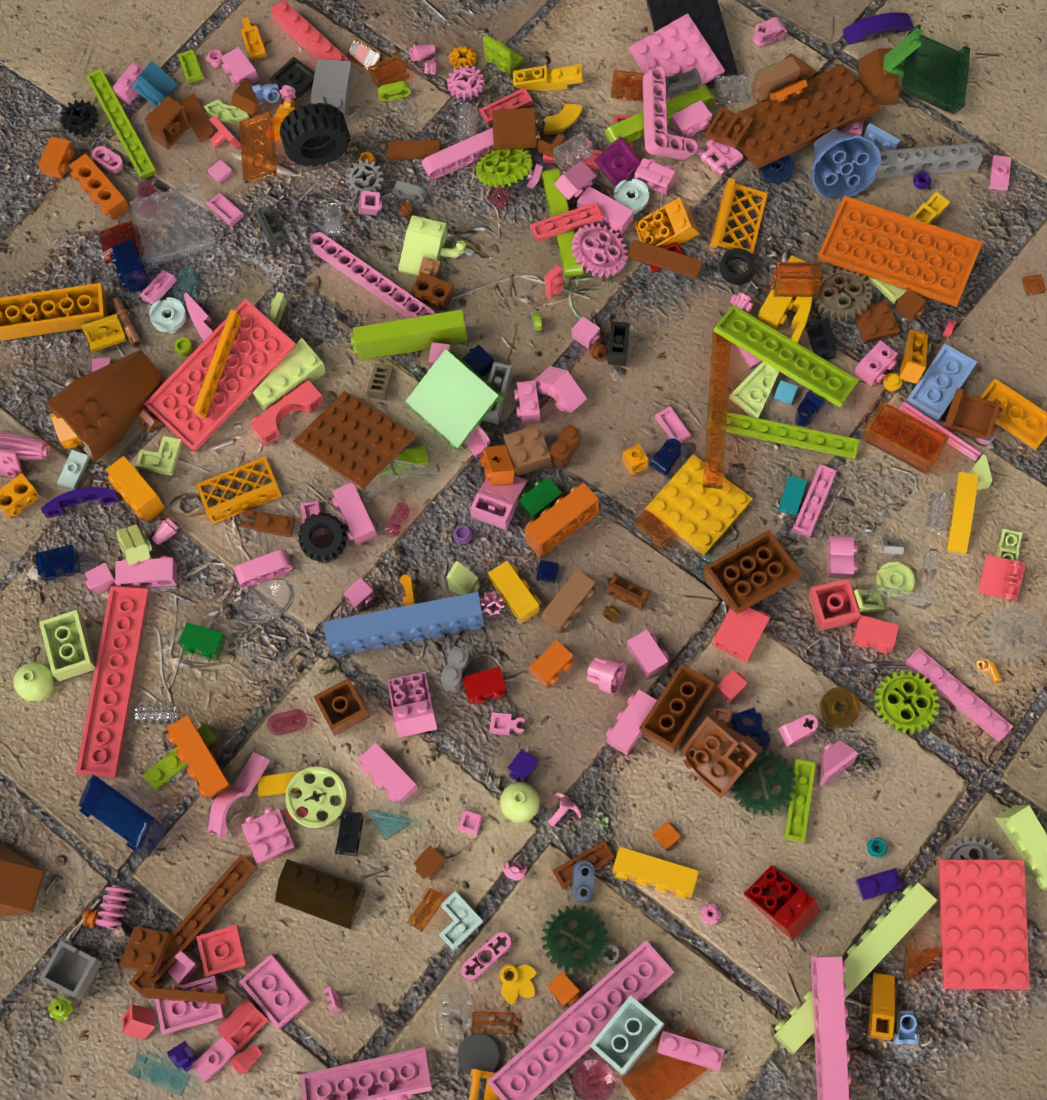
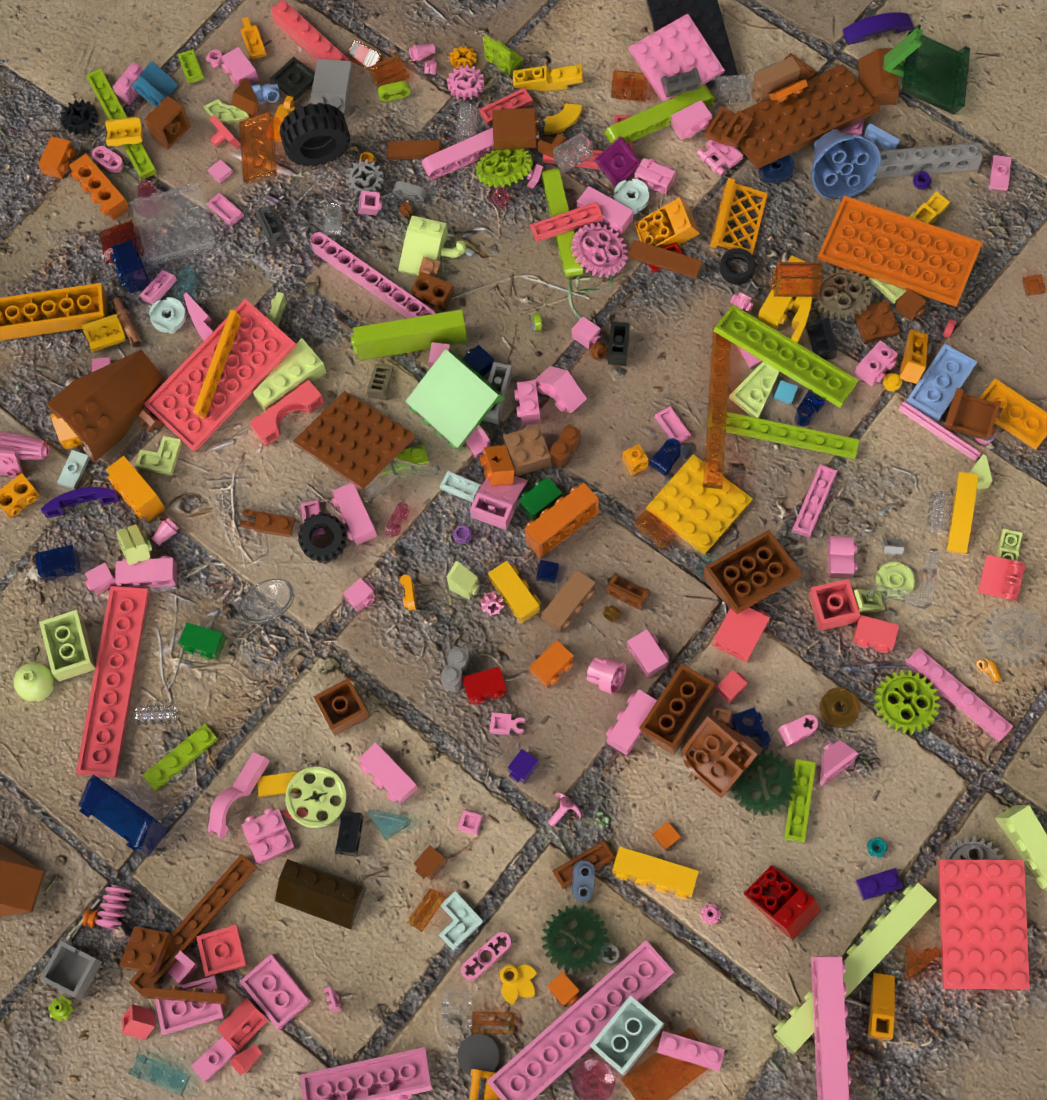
(124, 131): none -> yellow bracket
(182, 1056): dark purple tile -> none
(183, 346): lime tile -> none
(197, 118): dark orange tile -> none
(198, 757): orange brick -> none
(243, 501): light orange fence -> none
(263, 568): bright pink beam -> none
(287, 720): clear pink plate -> none
(288, 92): bright pink plate -> none
(403, 624): medium blue brick -> none
(412, 704): bright pink slope -> none
(460, 486): none -> light aqua plate
(514, 870): bright pink plate -> none
(519, 802): yellowish green cylinder -> none
(554, 281): coral plate -> none
(575, 180): bright pink brick -> none
(655, 120): bright pink beam -> none
(769, 31): bright pink piece -> none
(792, 495): teal tile -> none
(904, 437): clear orange brick -> none
(906, 1033): light blue plate -> none

